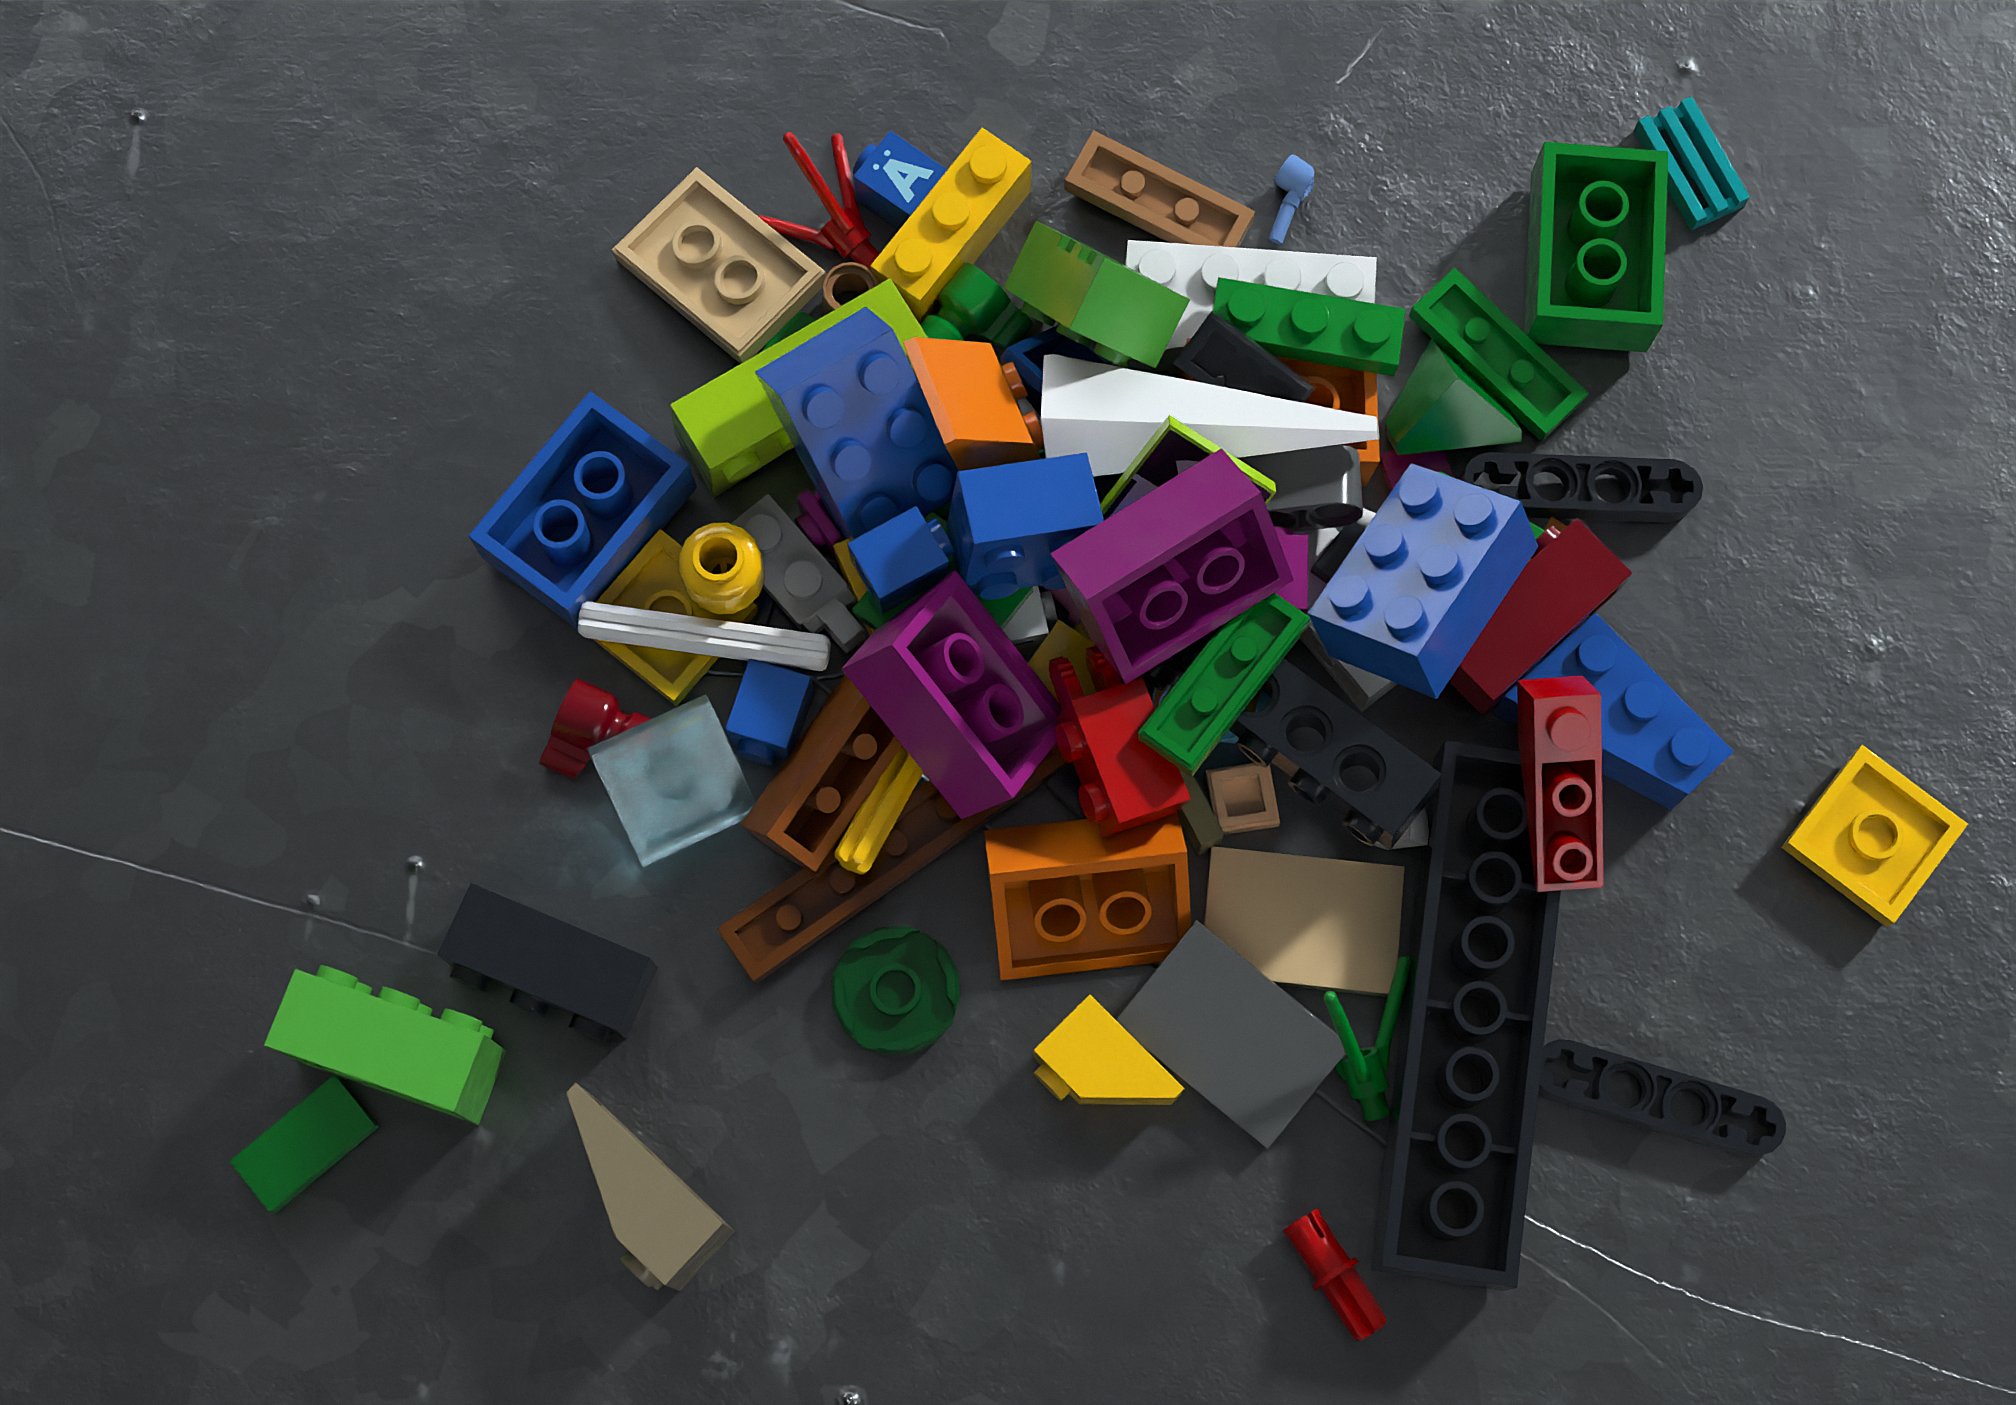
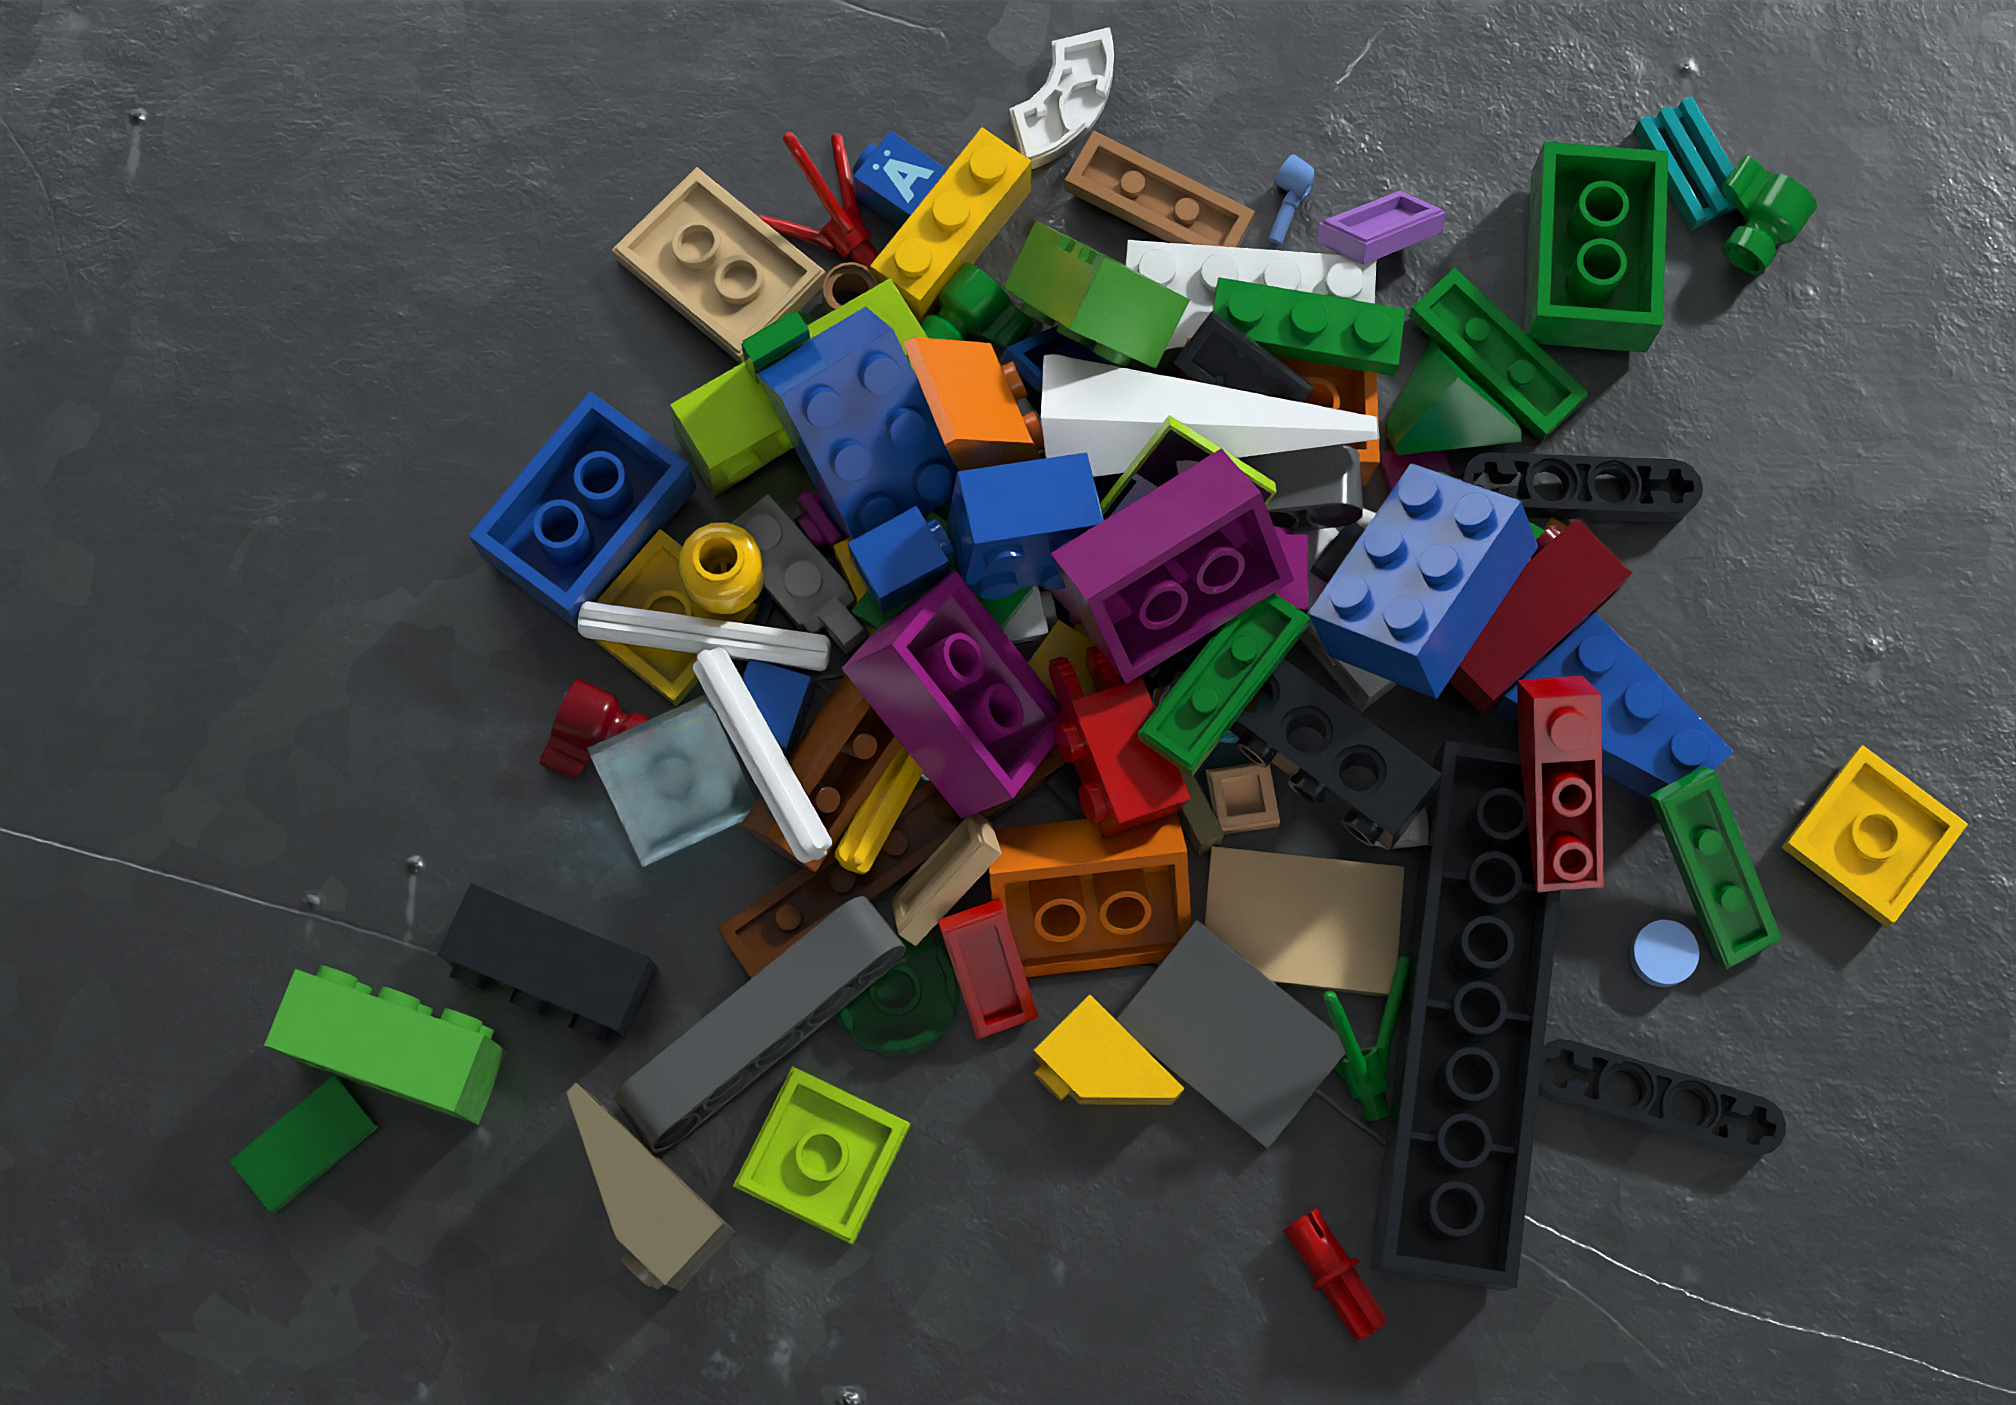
(759, 1024): none -> dark grey beam
(762, 755): none -> white axle
(774, 342): none -> green tile
(822, 1155): none -> lime tile
(945, 877): none -> tan tile
(988, 968): none -> red tile
(1068, 100): none -> white tile
(1381, 227): none -> medium lavender tile
(1664, 953): none -> light blue tile
(1715, 867): none -> green tile
(1773, 212): none -> green piece

